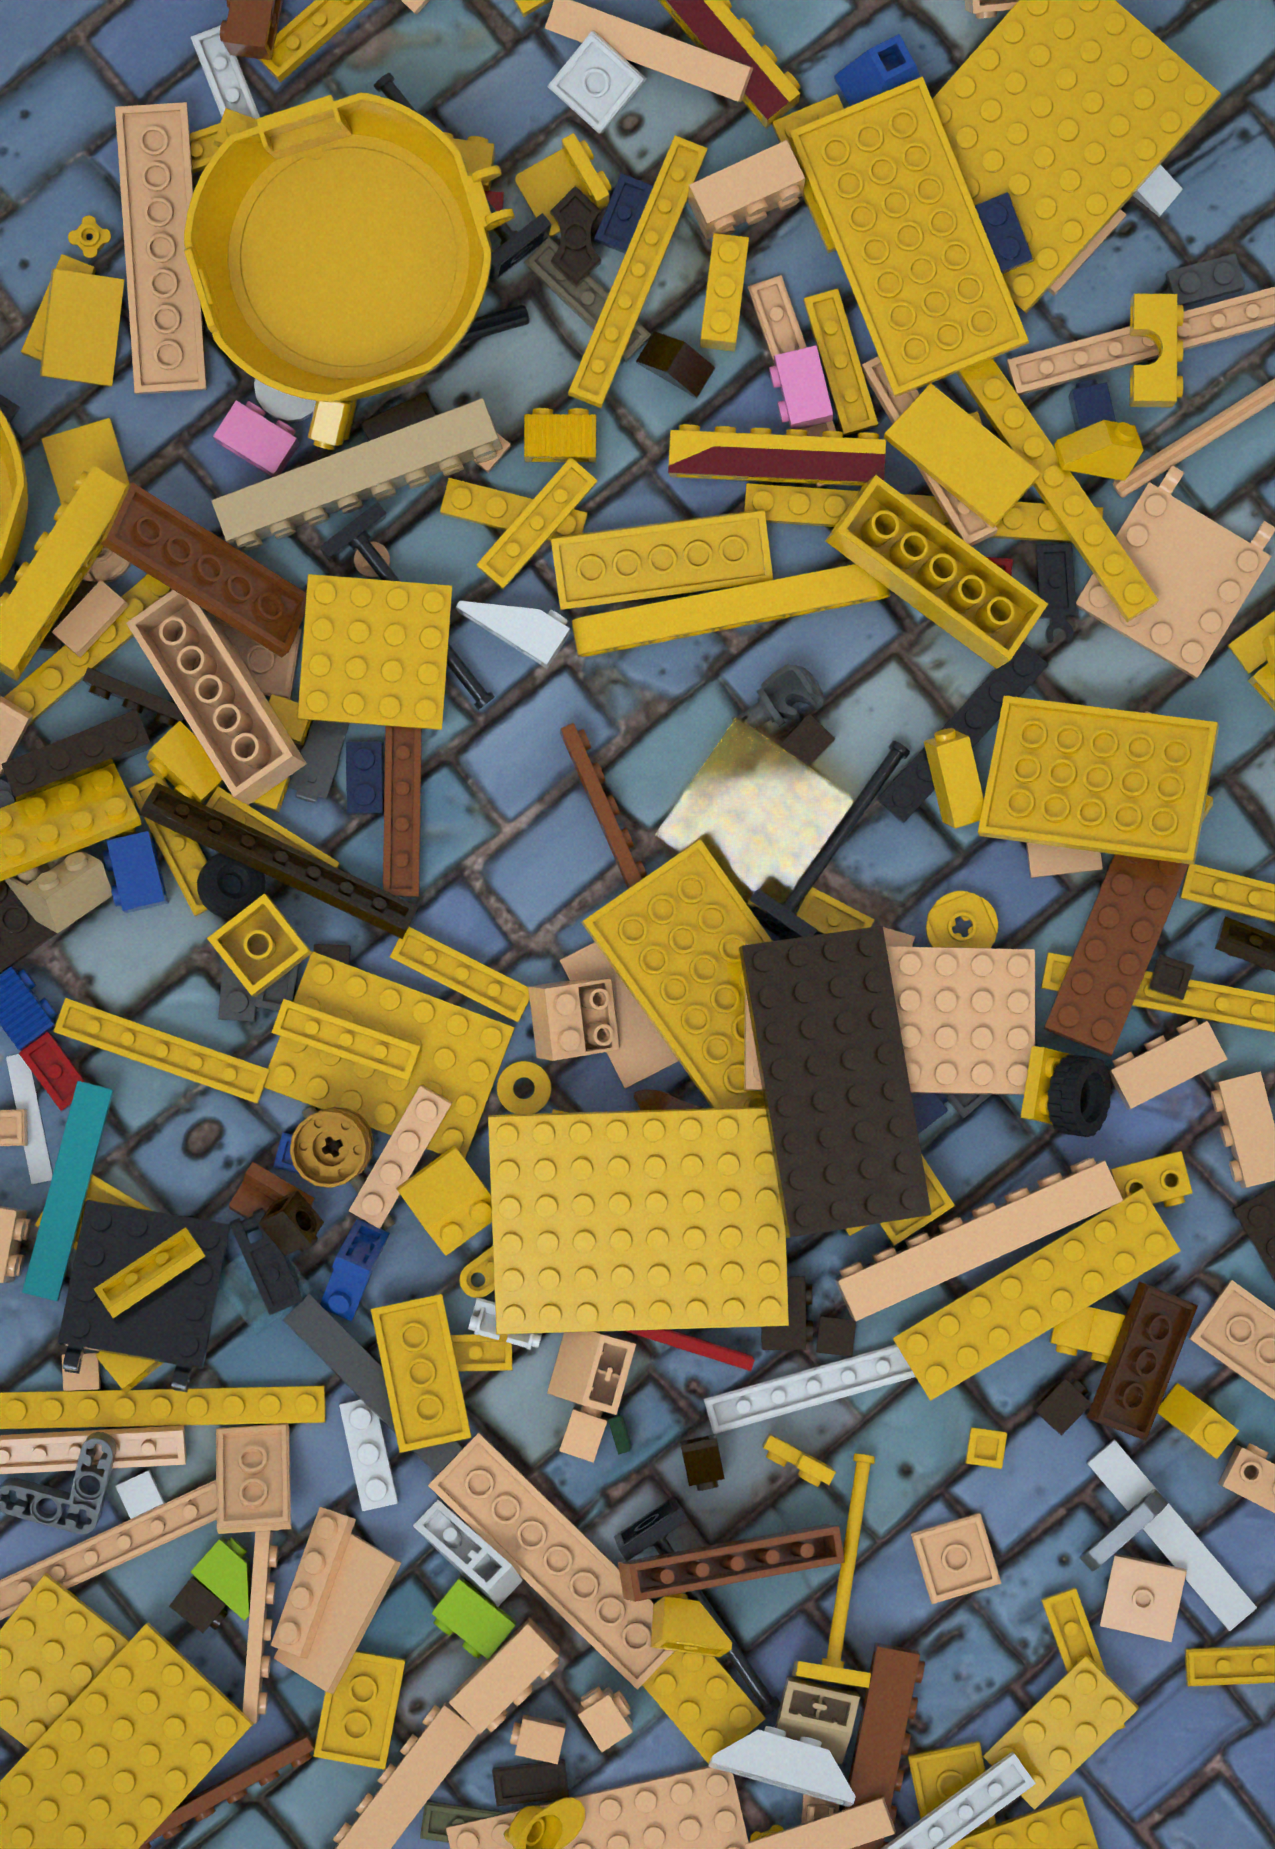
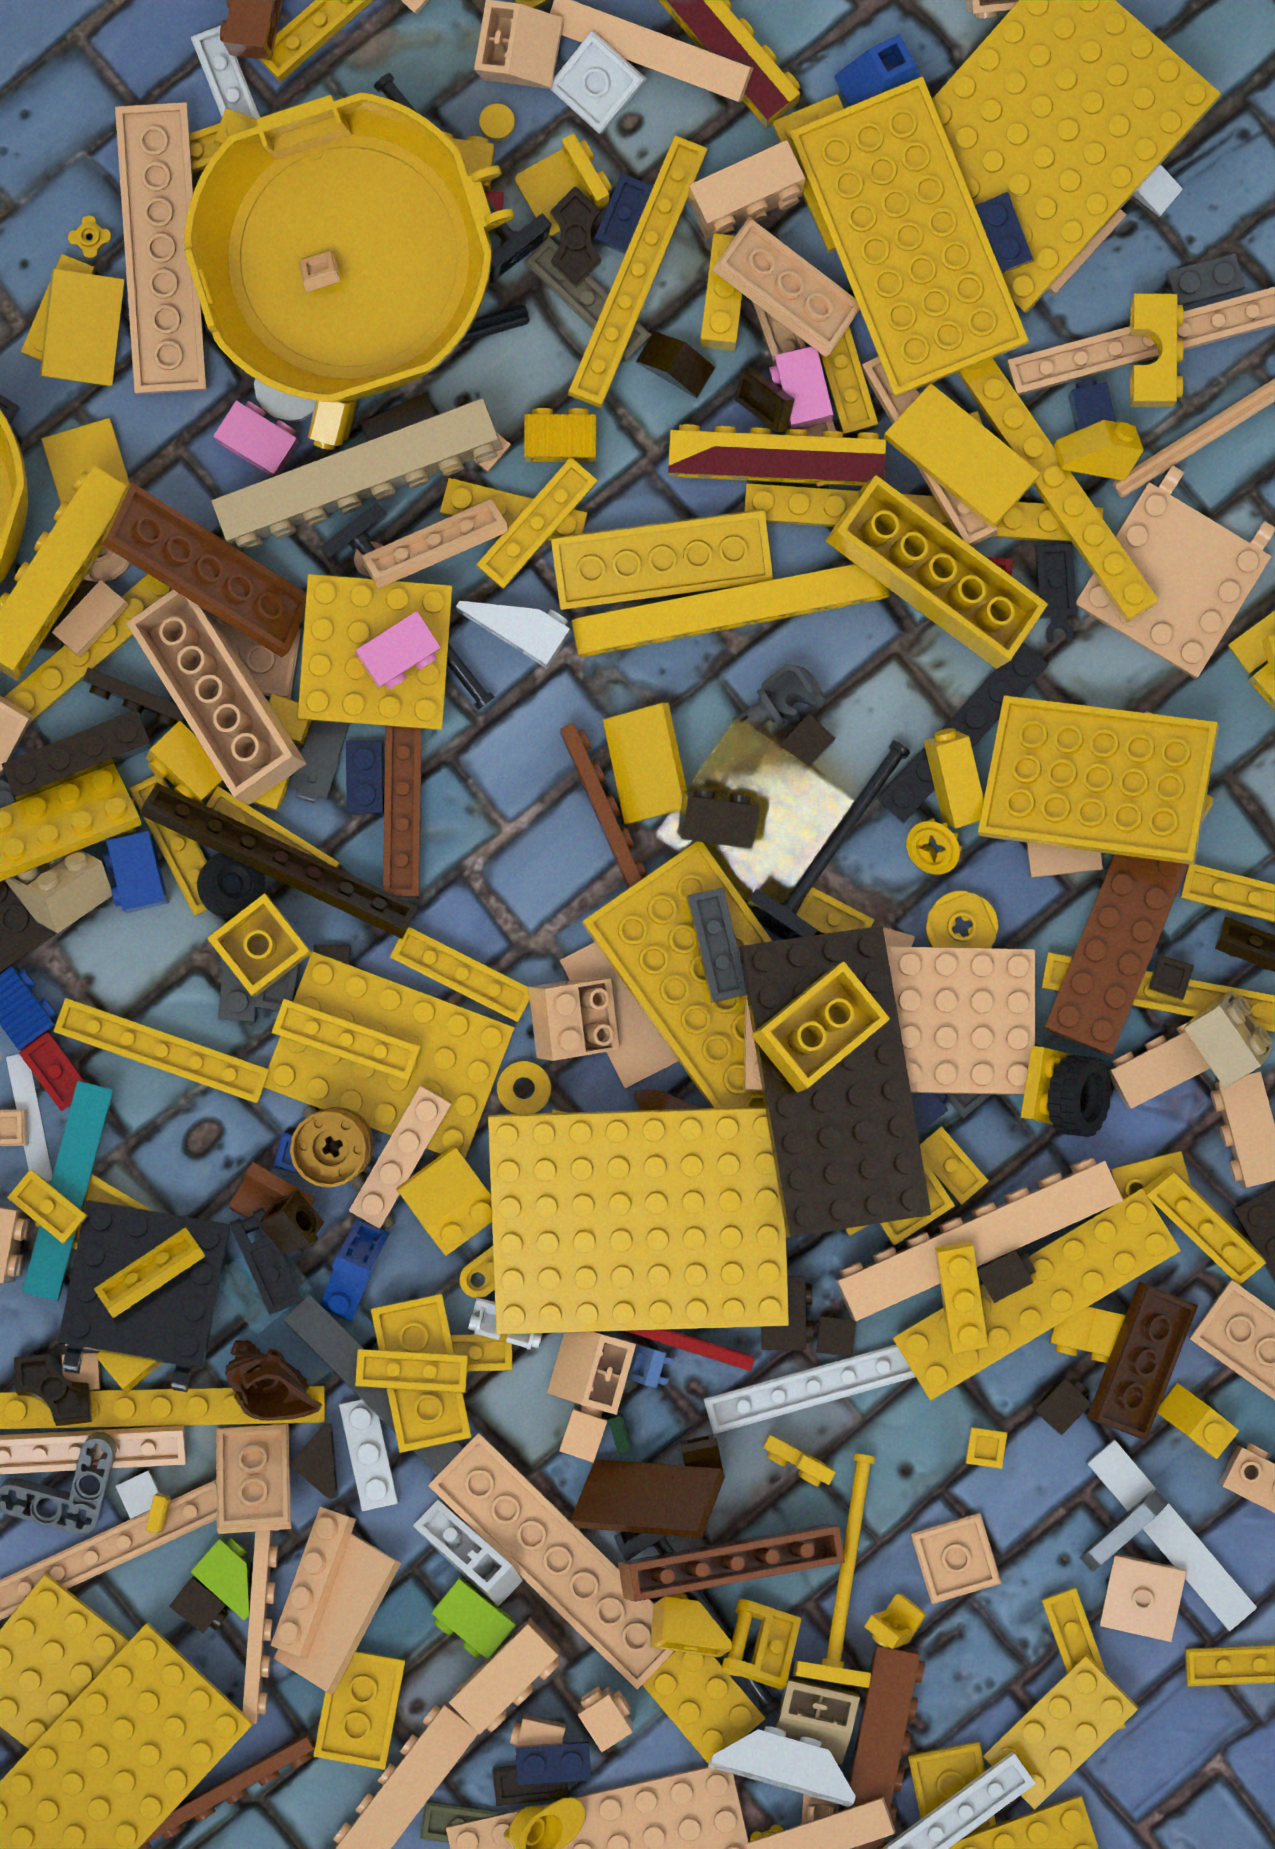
(47, 1206): none -> yellow plate
(66, 1399): none -> dark brown tile
(158, 1513): none -> yellow tile
(268, 1385): none -> reddish brown helmet
(317, 1462): none -> dark brown slope
(319, 271): none -> light nougat tile
(397, 651): none -> bright pink brick
(411, 1371): none -> yellow plate
(434, 543): none -> light nougat plate
(497, 122): none -> yellow tile
(518, 45): none -> light nougat slope
(553, 1763): none -> dark blue plate
(645, 763): none -> yellow tile
(647, 1366): none -> medium blue tile
(648, 1498): none -> reddish brown tile
(717, 945): none -> dark grey plate
(718, 818): none -> dark brown brick
(764, 399): none -> dark brown tile
(773, 1645): none -> yellow plate
(787, 287): none -> light nougat tile
(820, 1027): none -> yellow brick
(896, 1623): none -> yellow bracket
(924, 855): none -> yellow gear
(952, 1165): none -> yellow plate
(961, 1297): none -> yellow plate
(1007, 1275): none -> dark brown brick
(1204, 1225): none -> yellow plate
(1229, 1038): none -> tan slope

